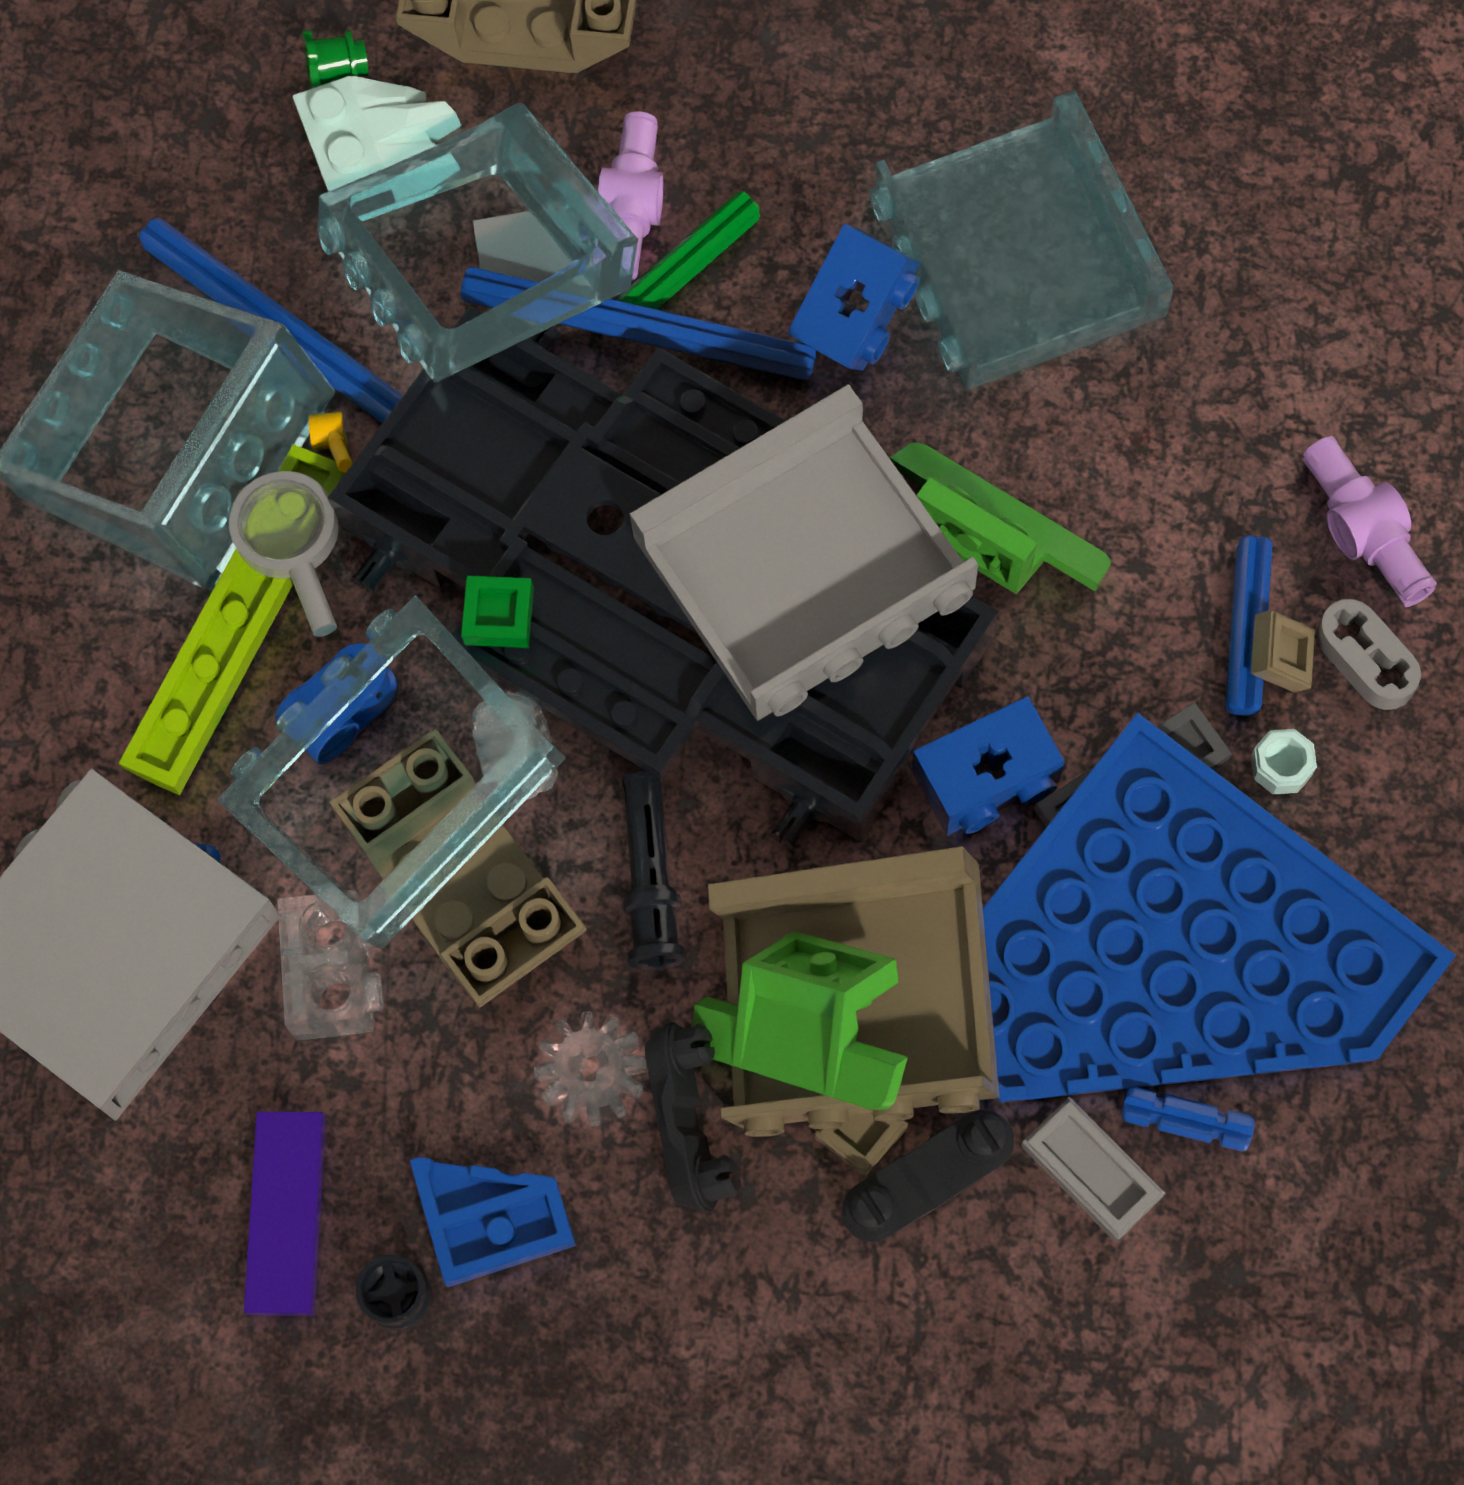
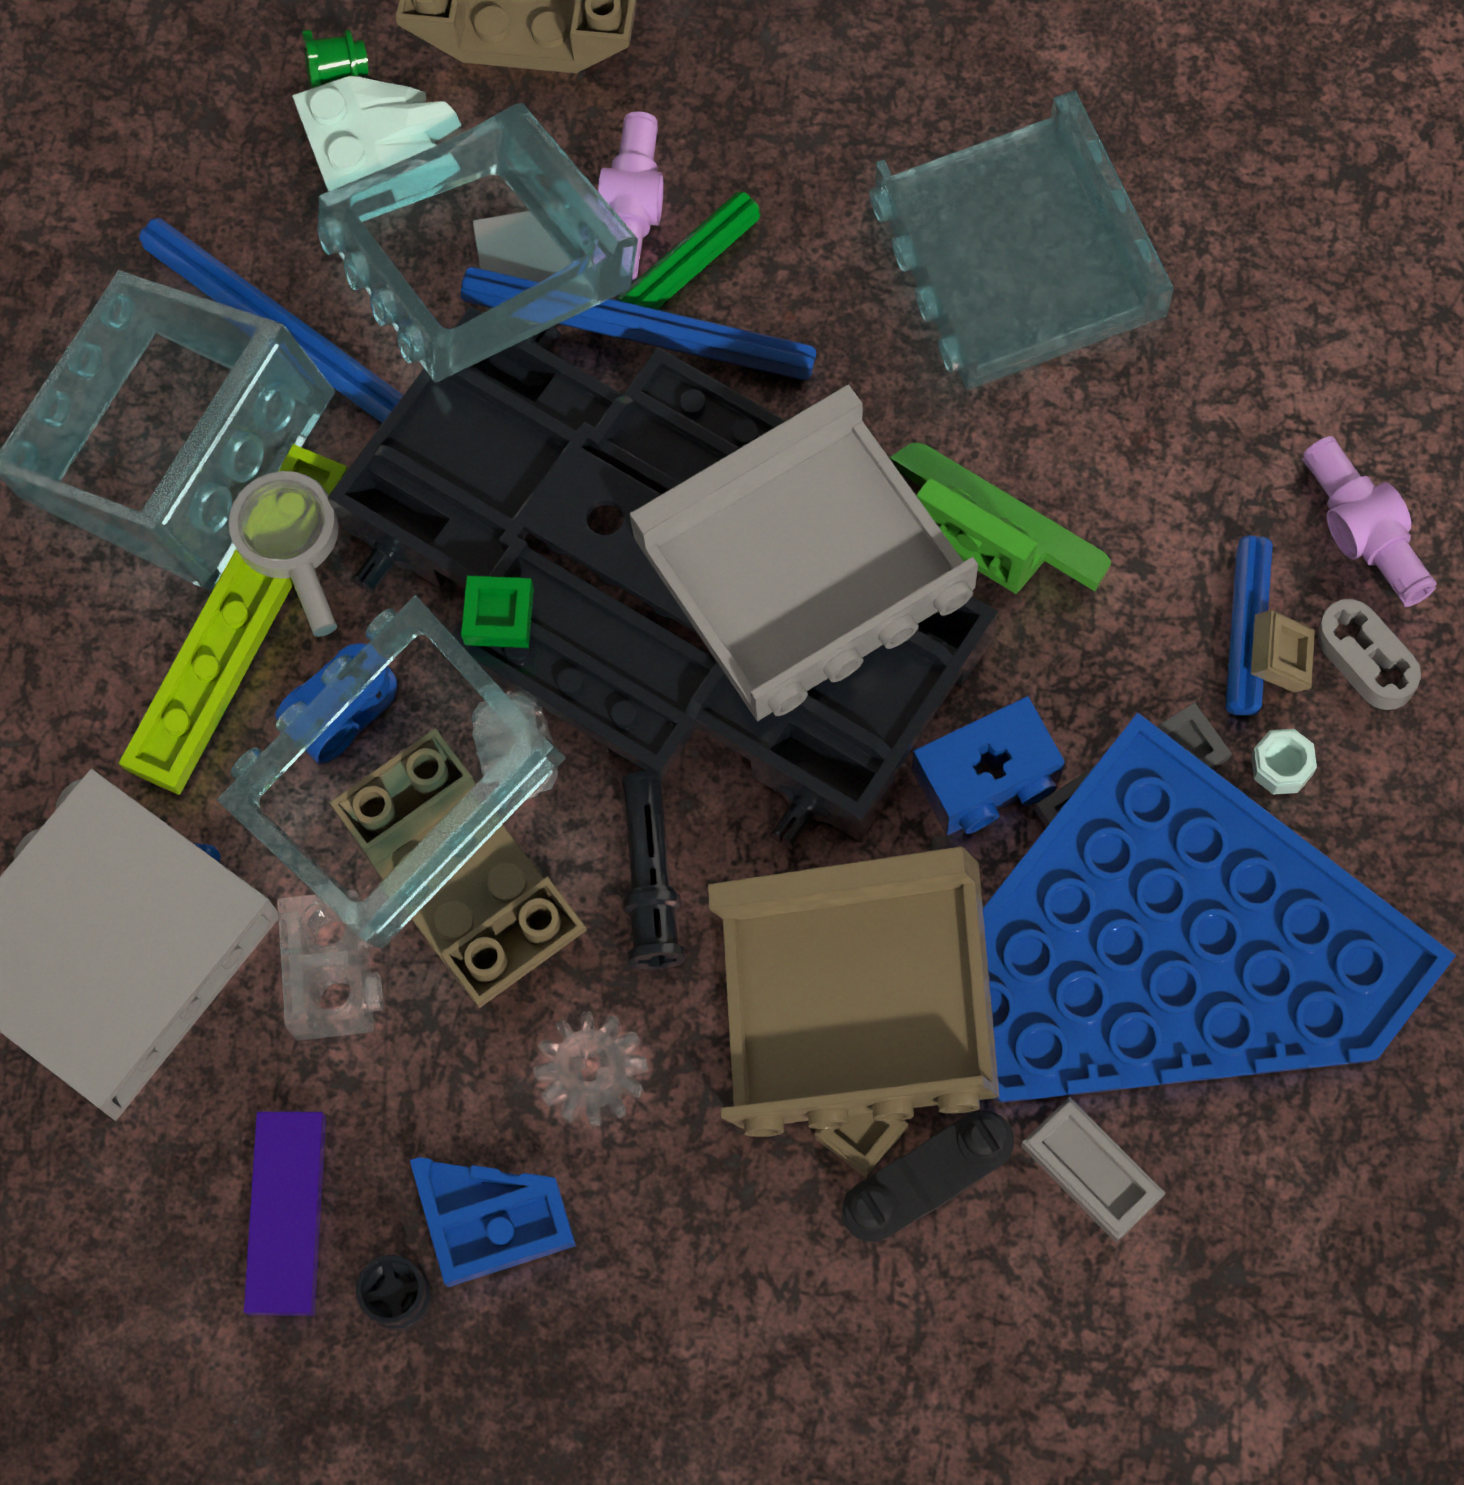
(328, 433): yellow hand -> none
(691, 1173): black piece -> none
(802, 1020): bright green plate -> none
(831, 321): blue brick -> none
(1188, 1118): blue axle -> none

